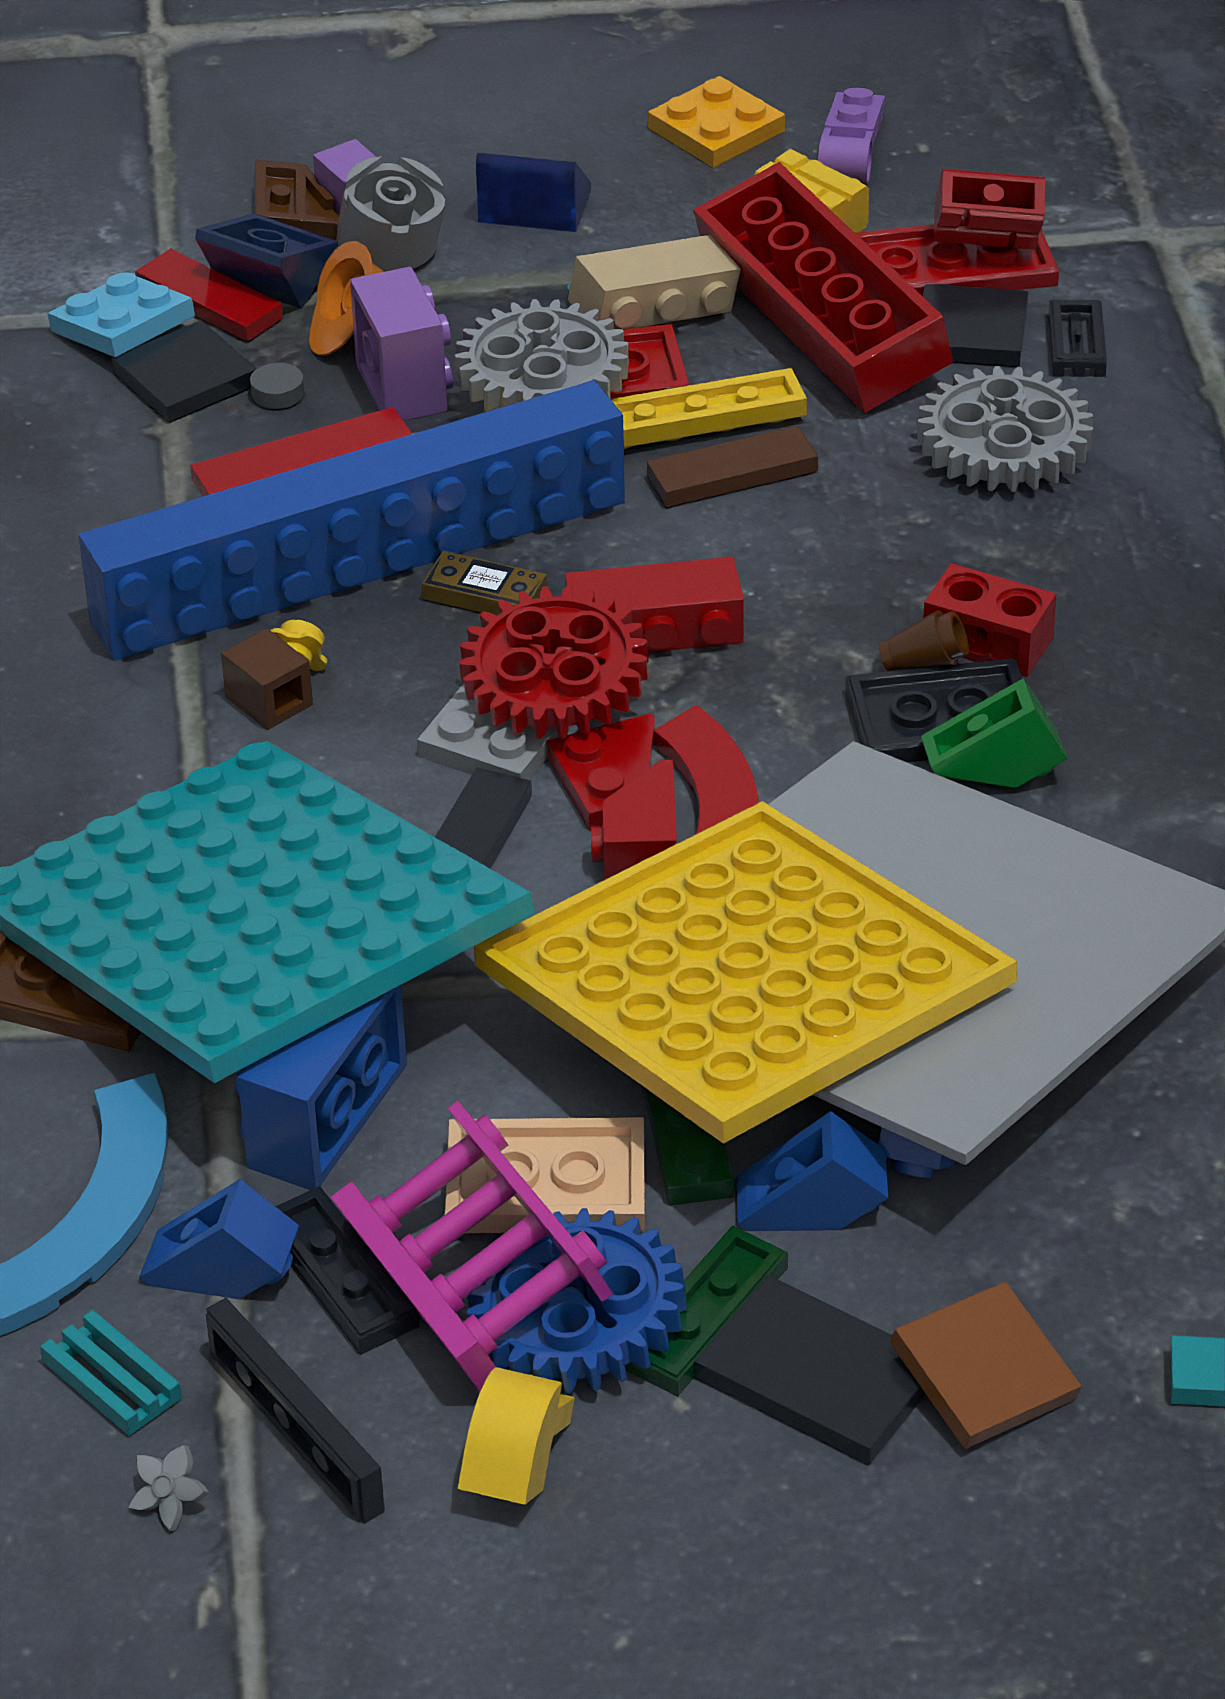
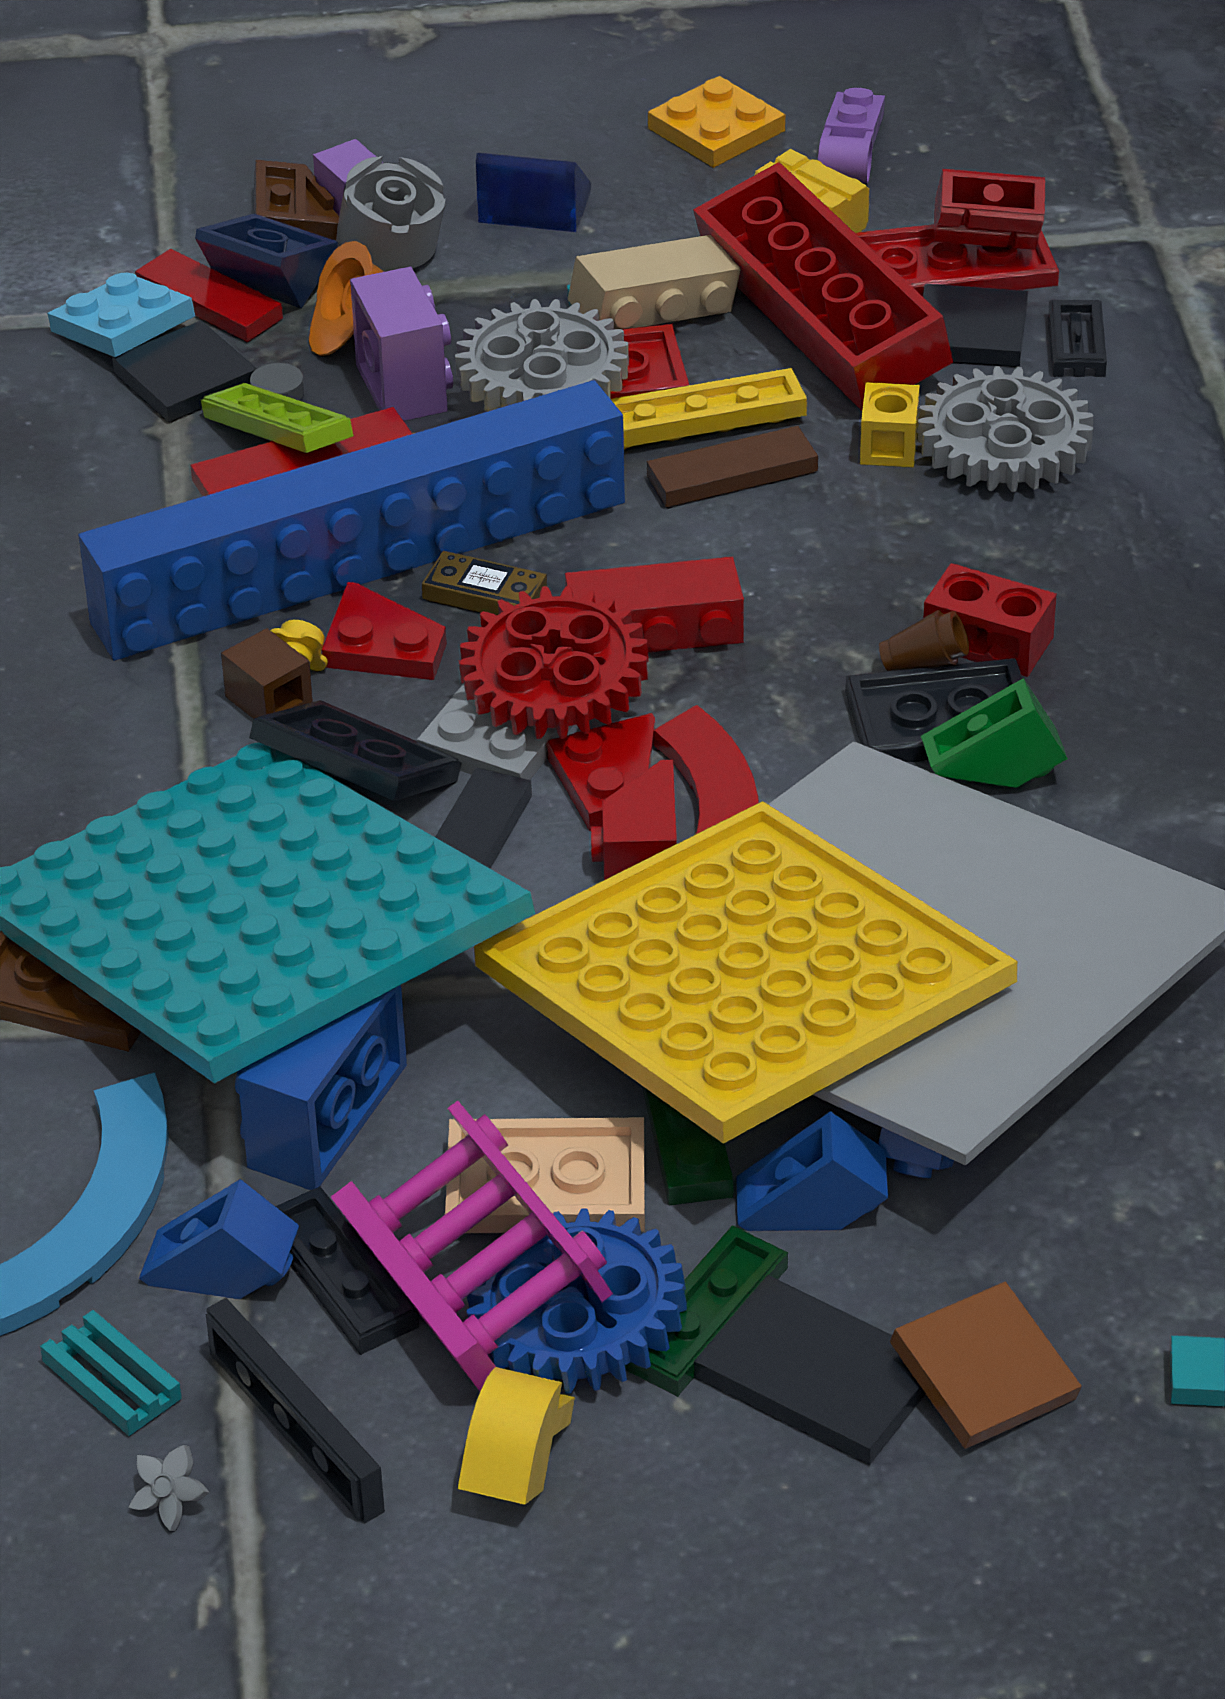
(277, 417): none -> lime tile
(356, 749): none -> black tile
(382, 637): none -> red wing
(889, 424): none -> yellow brick

